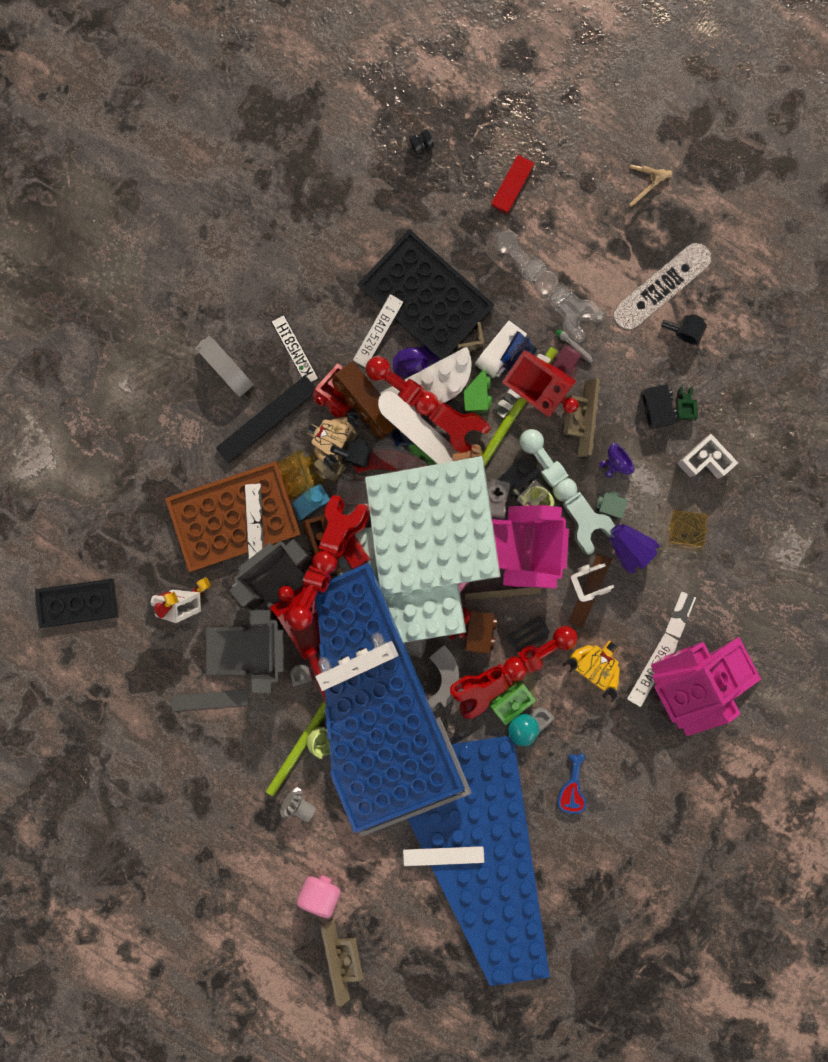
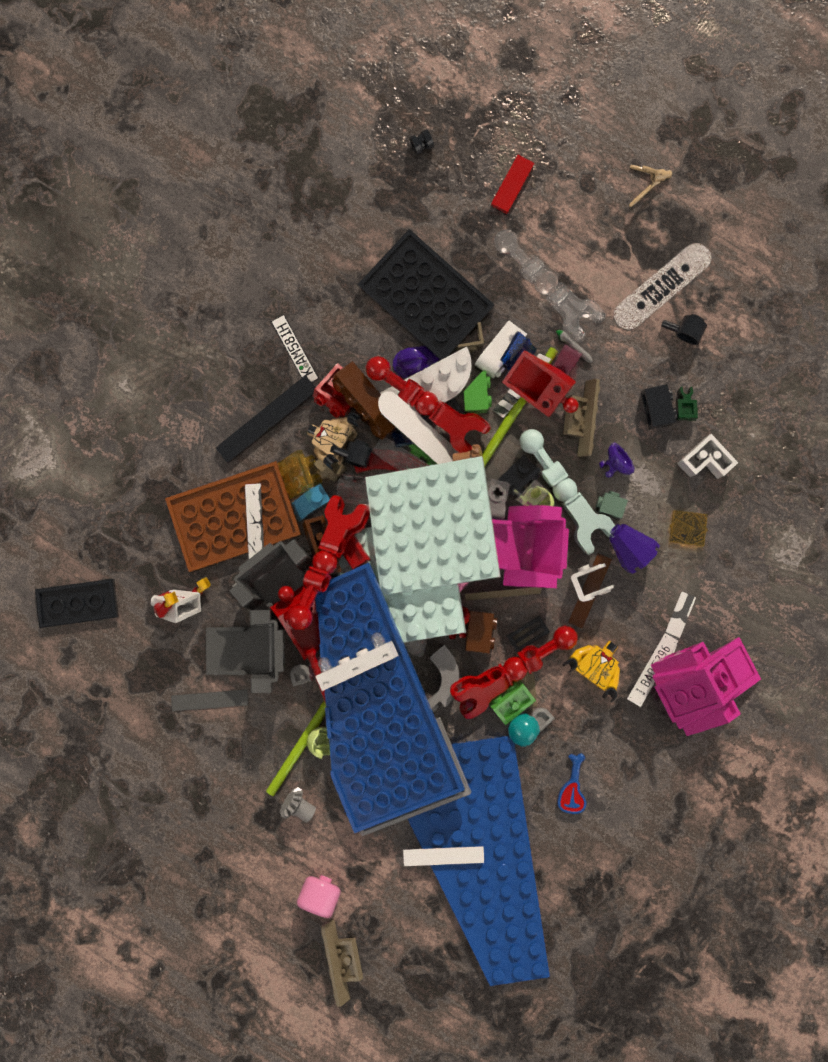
(224, 366): light grey arch -> none
(378, 330): white sticker -> none

